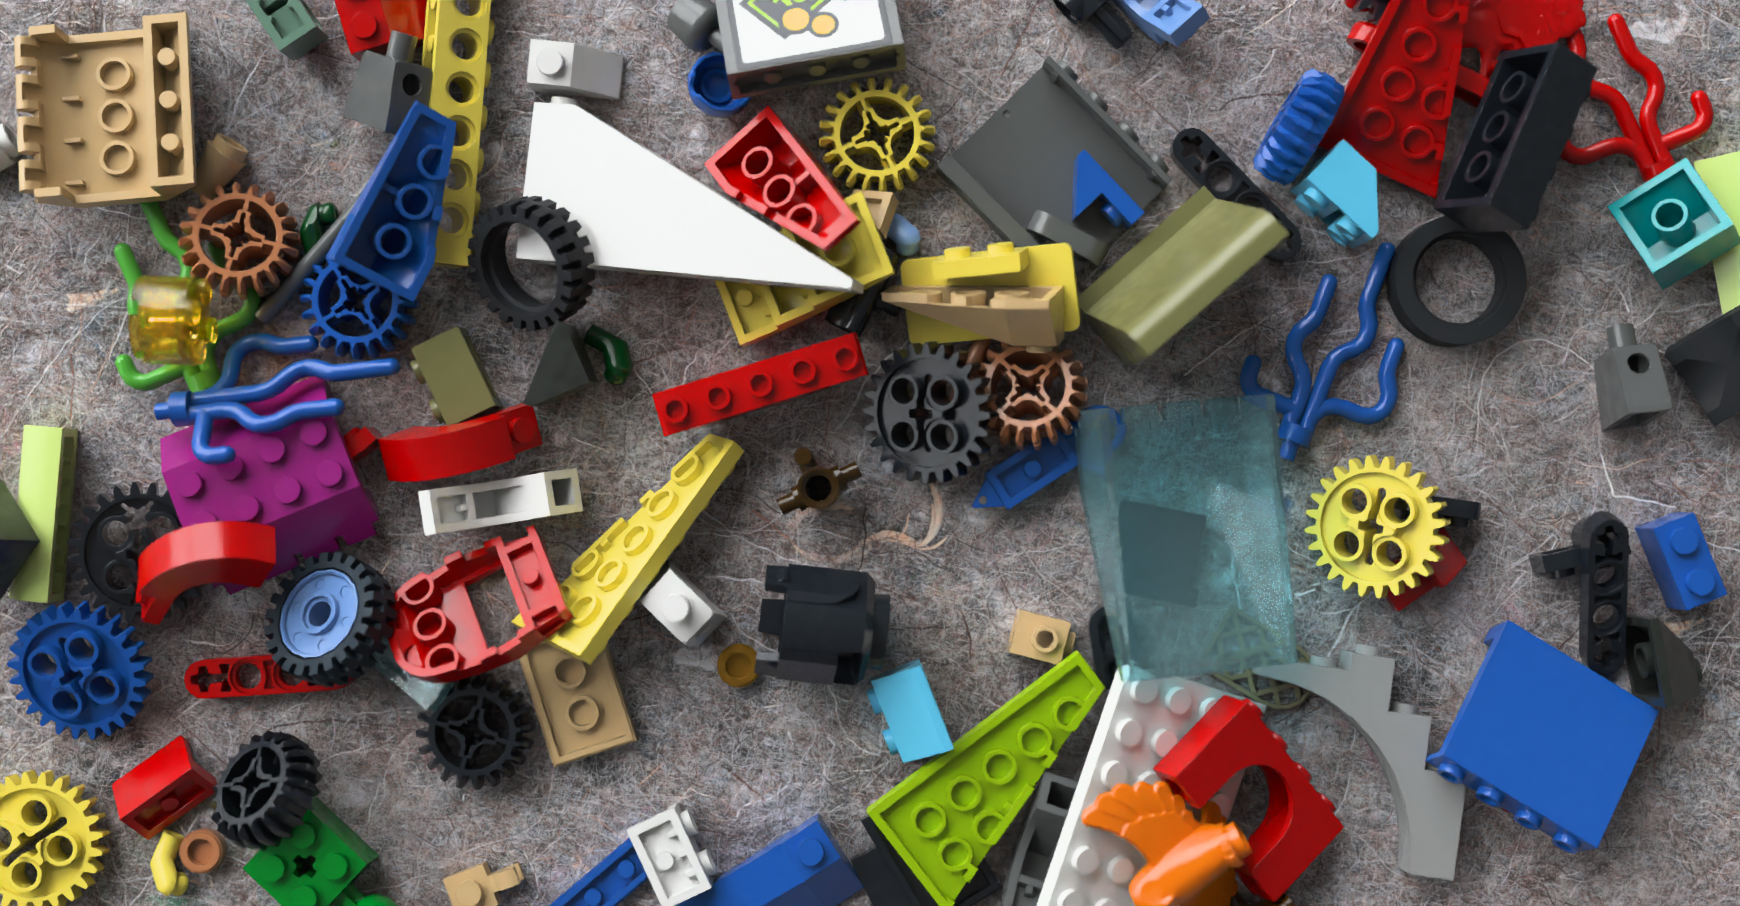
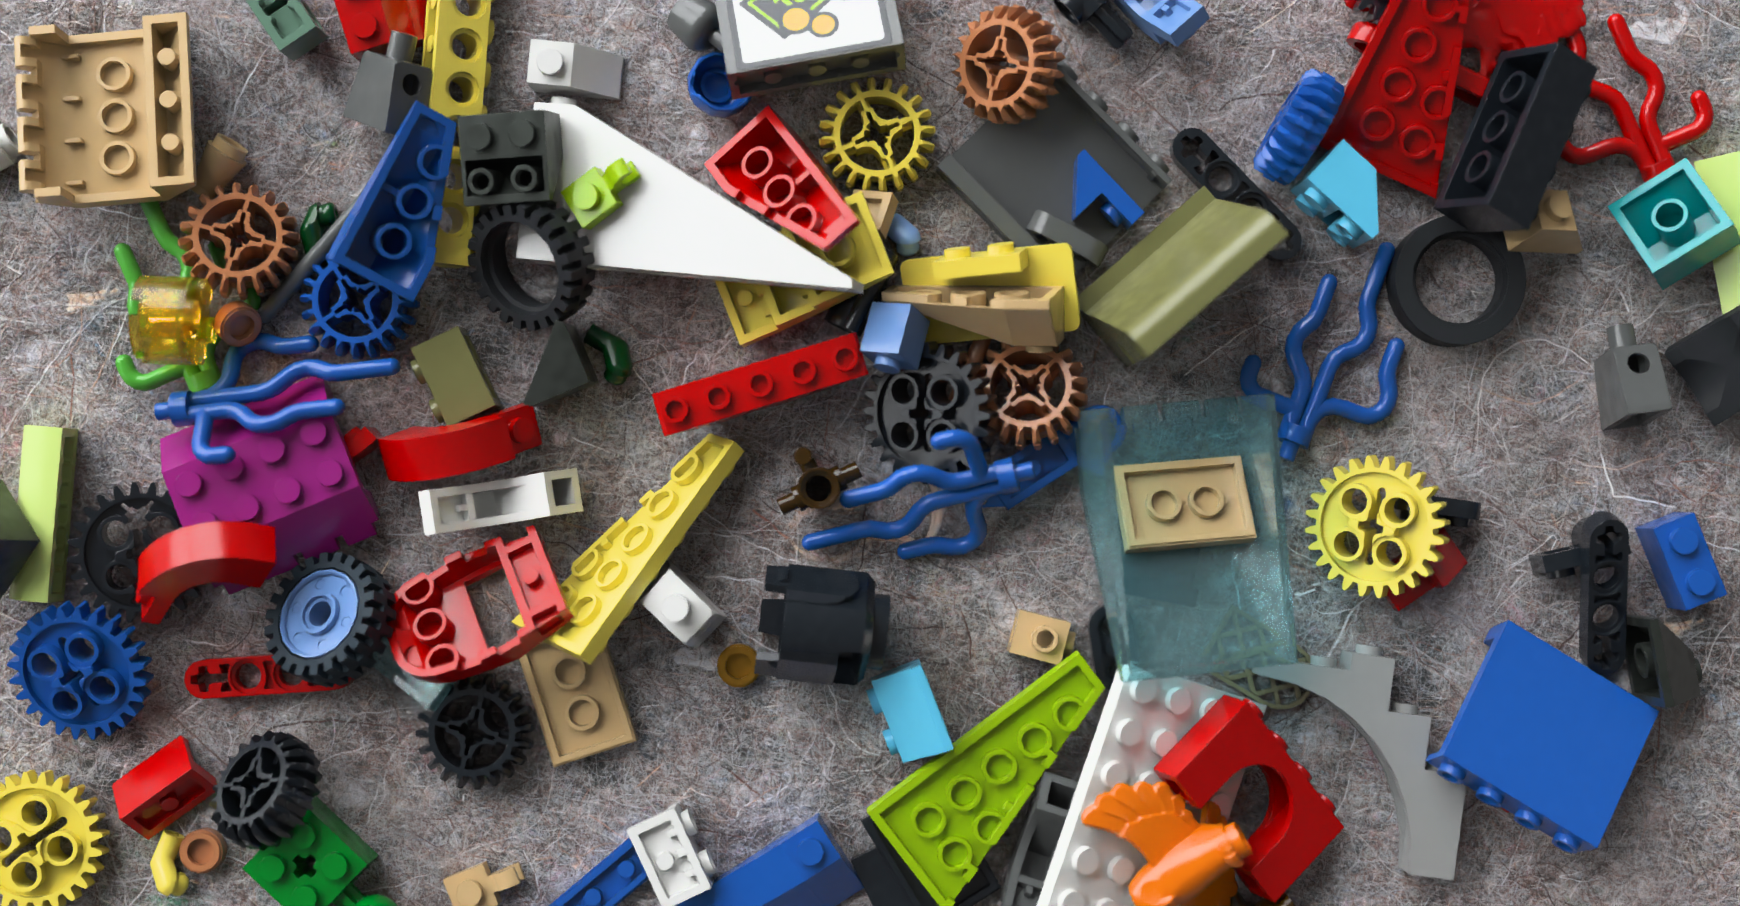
(237, 323): none -> nougat tile
(509, 156): none -> pearl dark grey slope
(596, 193): none -> lime plate
(894, 336): none -> medium blue brick
(966, 487): none -> blue plant
(1013, 37): none -> nougat gear
(1183, 504): none -> tan tile
(1552, 229): none -> tan slope

